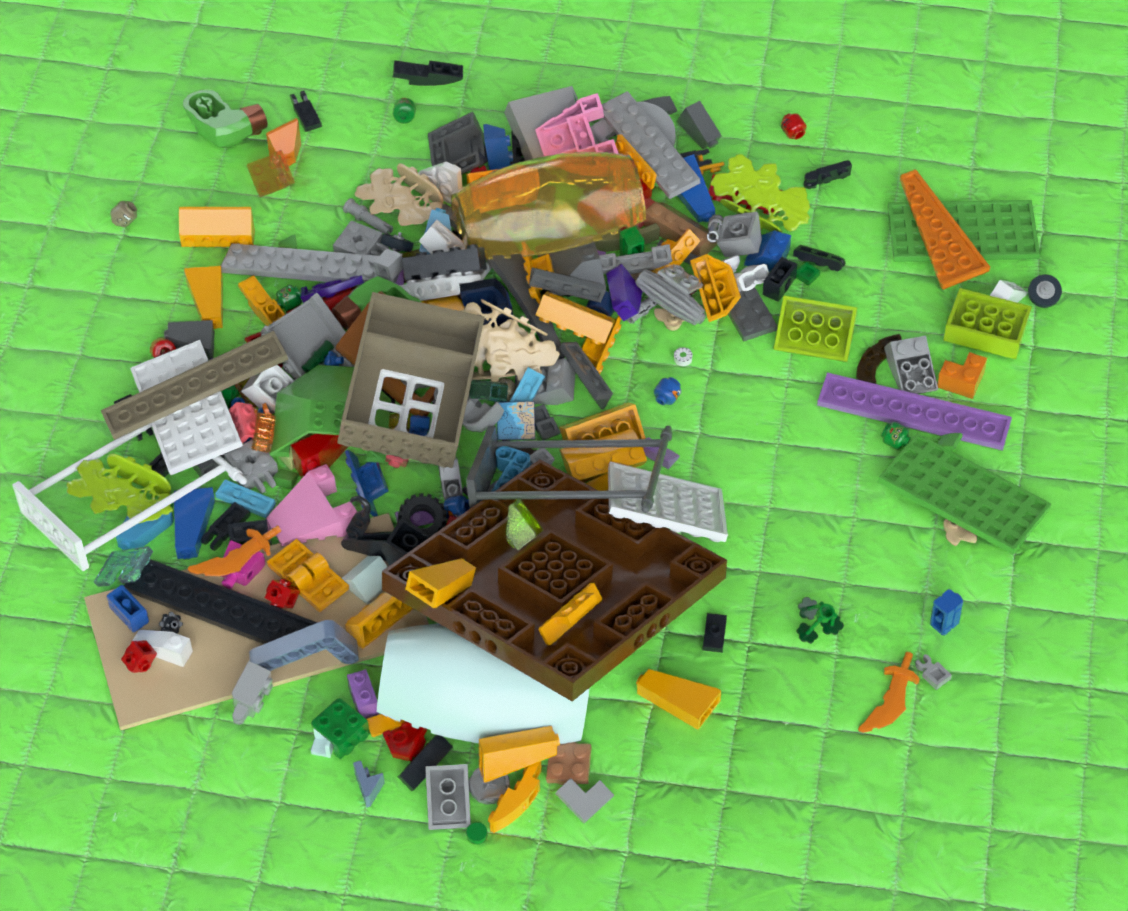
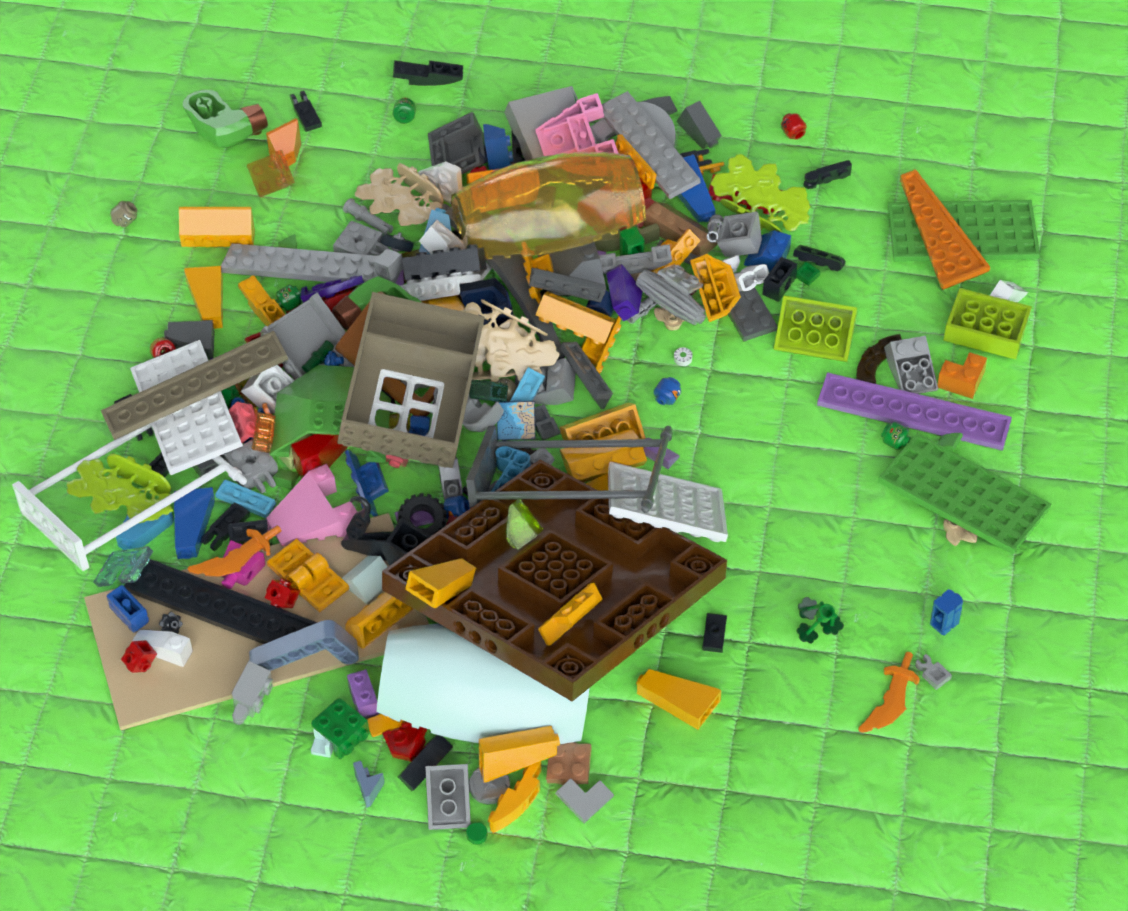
(1044, 291): black wheel -> none

